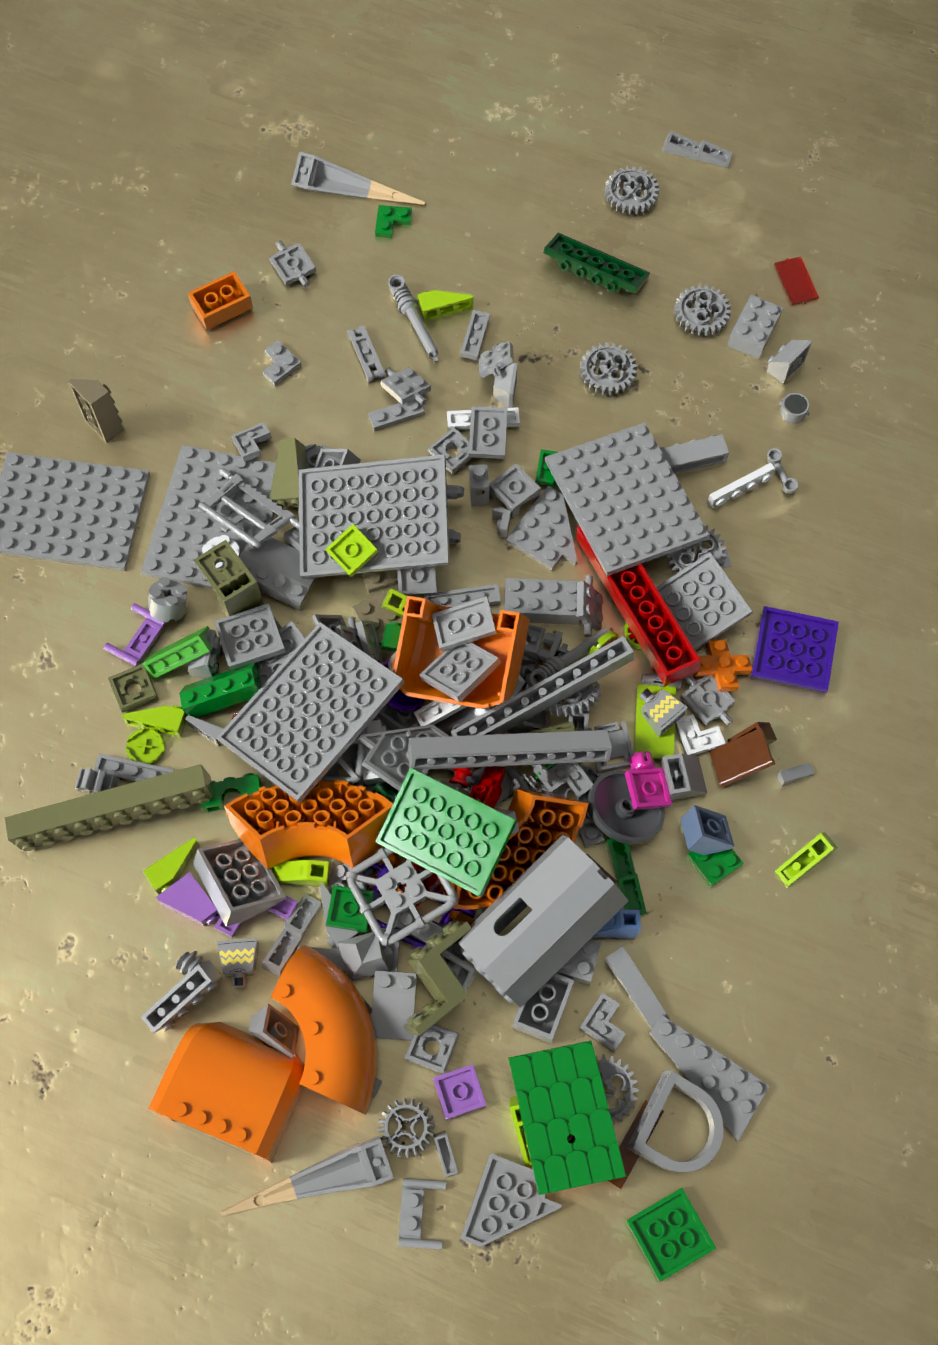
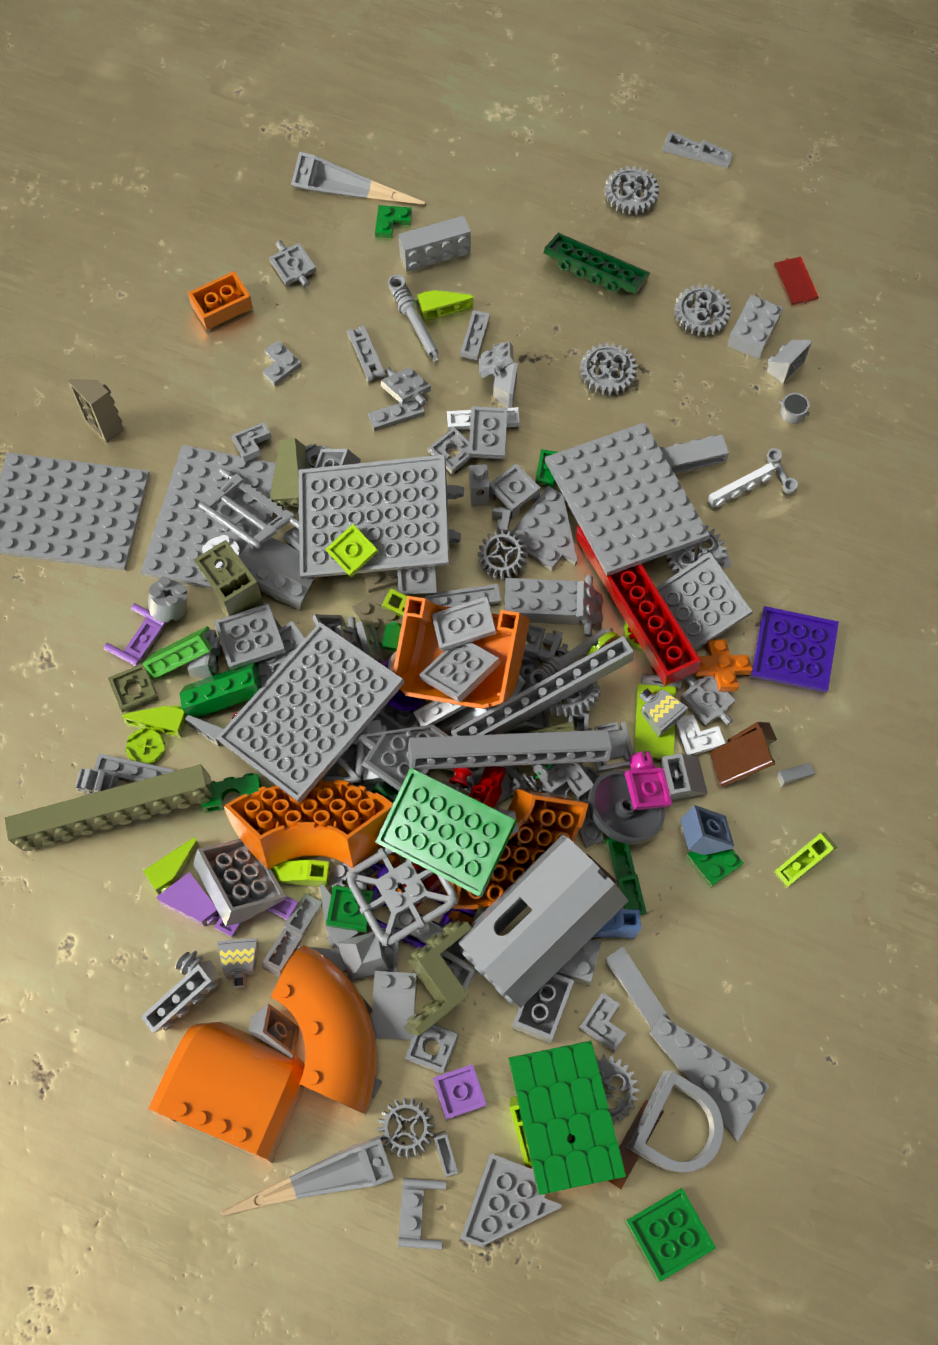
(435, 243): none -> light grey brick
(495, 556): none -> light grey gear

